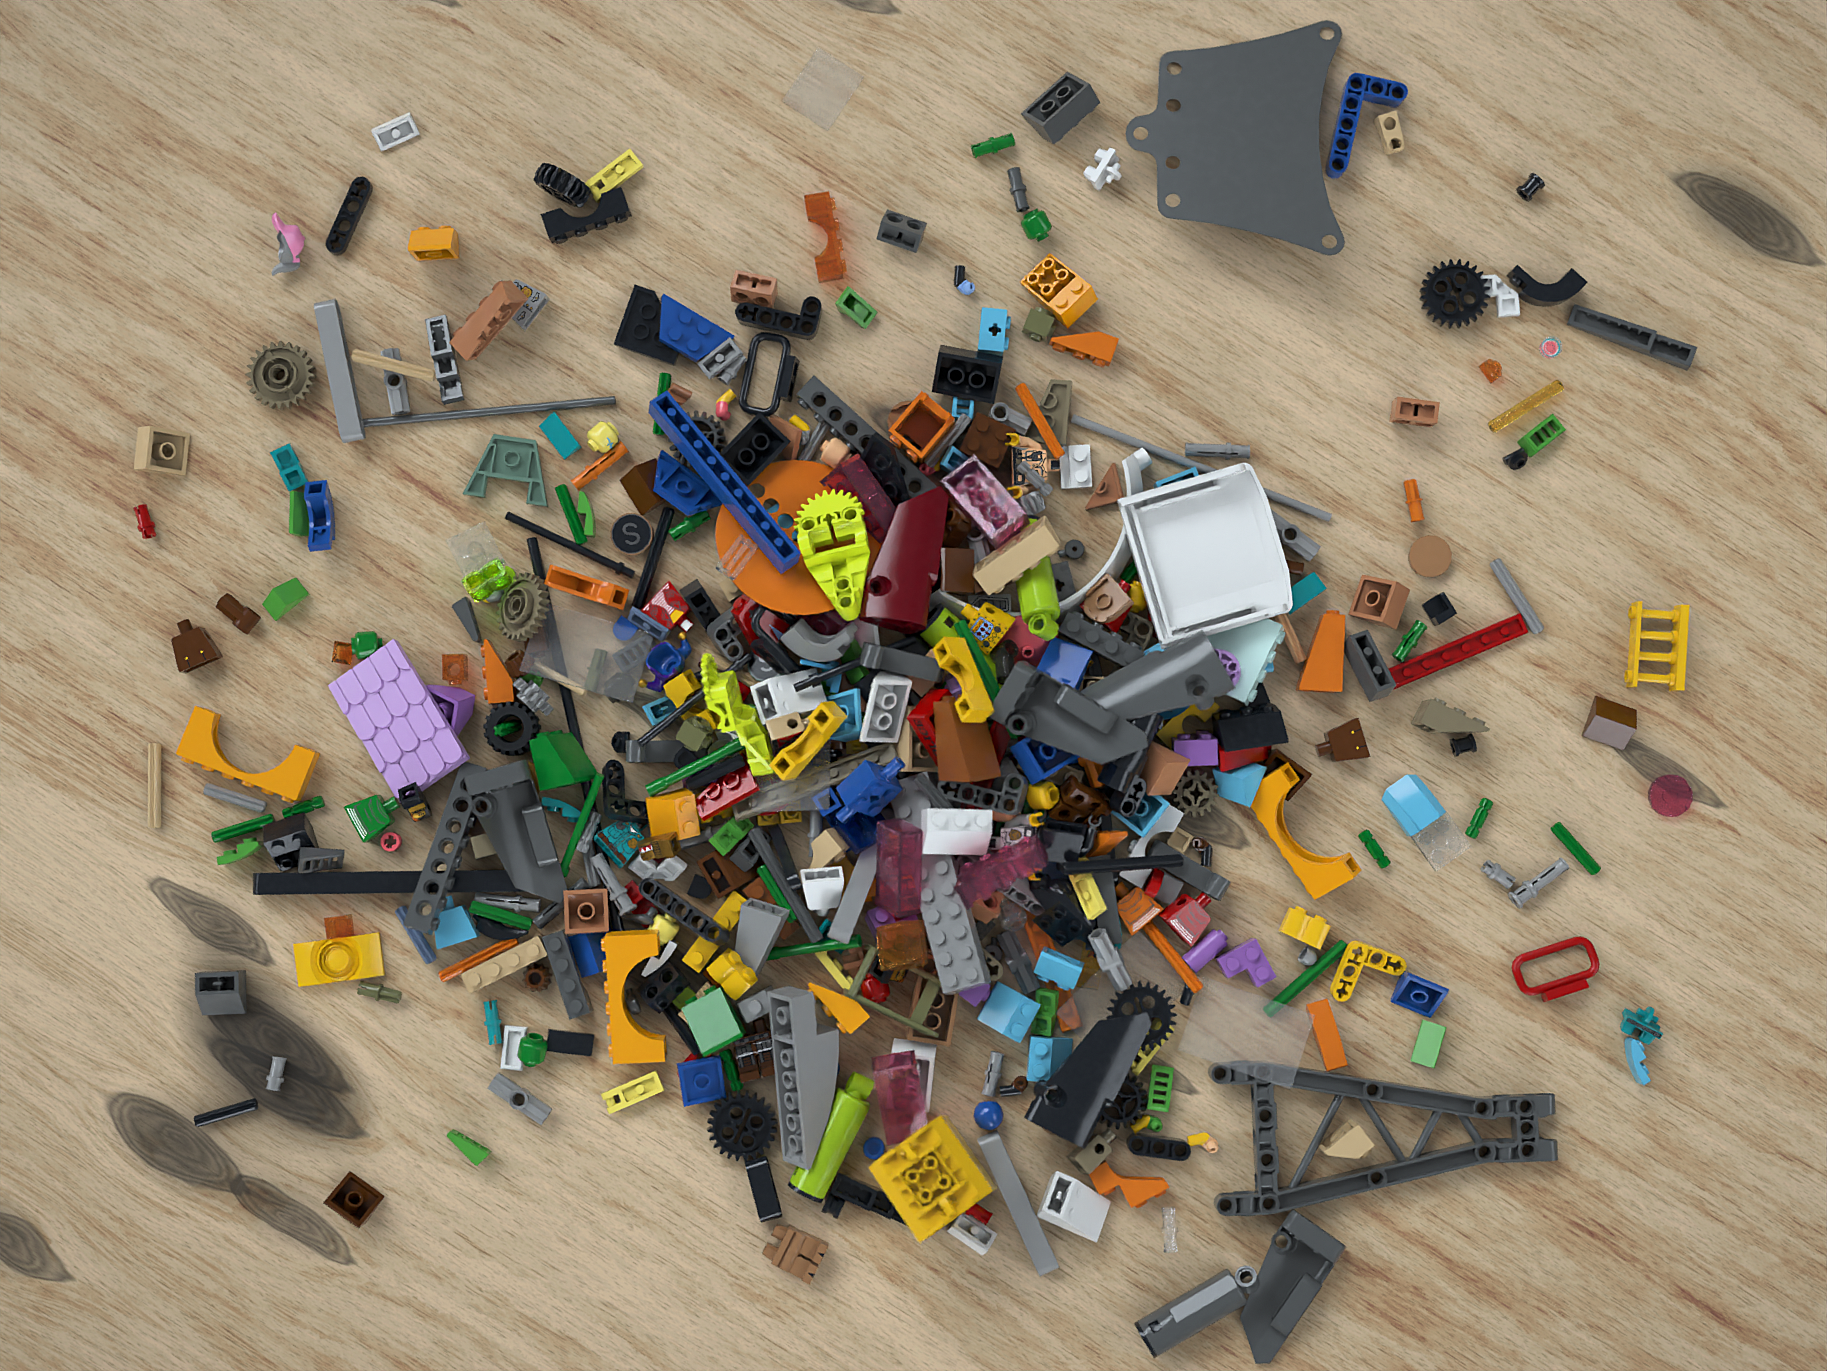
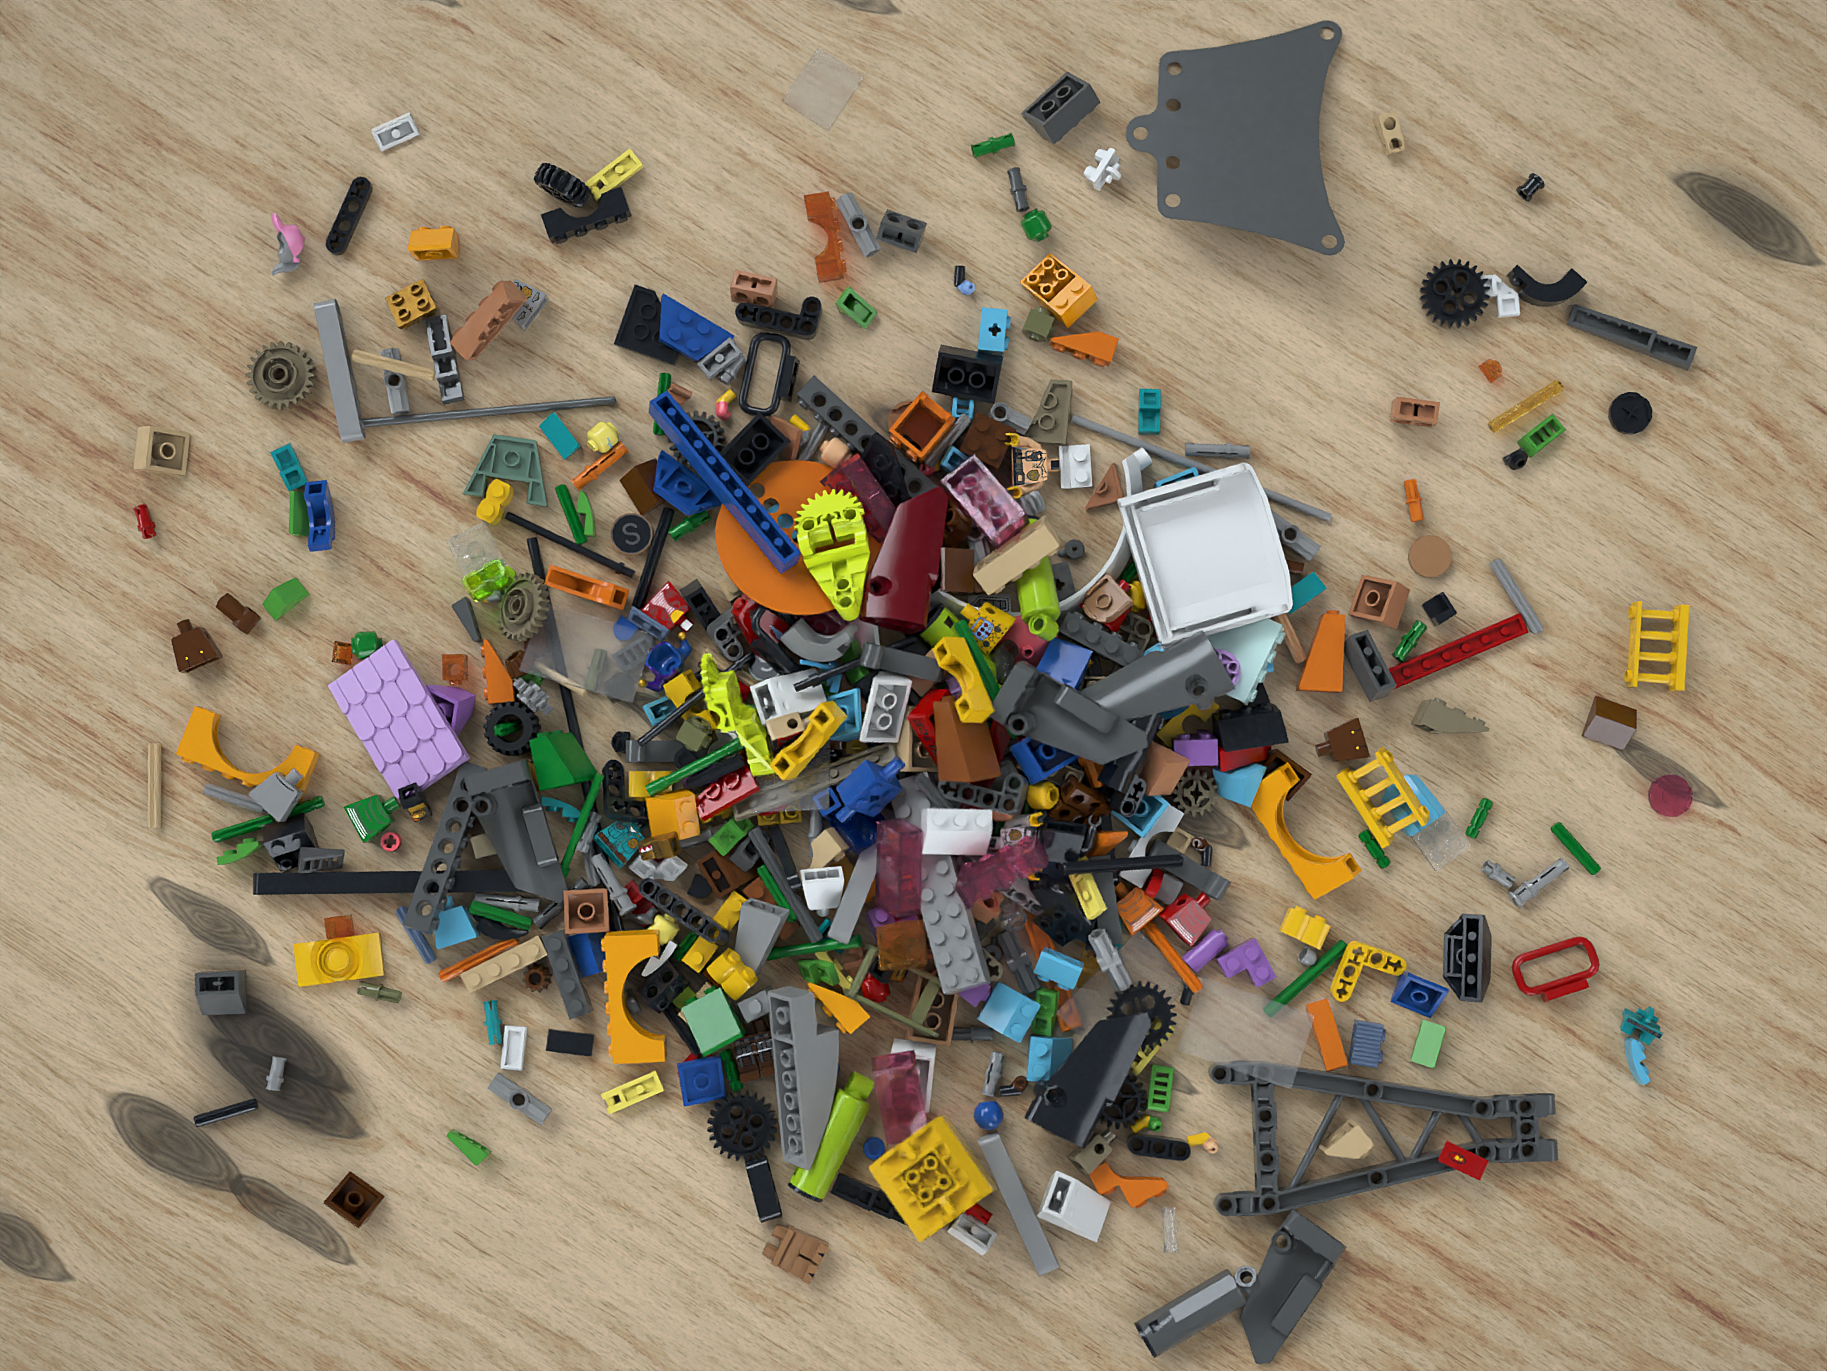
(278, 794): none -> light grey torso
(411, 304): none -> pearl gold hinge
(497, 497): none -> yellow brick
(532, 1049): green head -> none
(639, 779): none -> yellow brick
(685, 945): none -> green axle
(746, 543): clear tile -> none
(817, 971): none -> bright green slope
(833, 1205): black wheel -> none
(853, 213): none -> light grey piece
(972, 1034): none -> dark grey axle
(1034, 478): light grey axle -> none
(1039, 420): orange axle -> none
(1149, 411): none -> teal slope
(1351, 116): blue beam -> none
(1366, 1043): none -> sand blue brick
(1373, 815): none -> yellow fence
(1463, 745): black bush -> none
(1463, 1160): none -> red slope
(1468, 957): none -> black wedge
(1550, 347): clear tile -> none
(1630, 413): none -> black tile

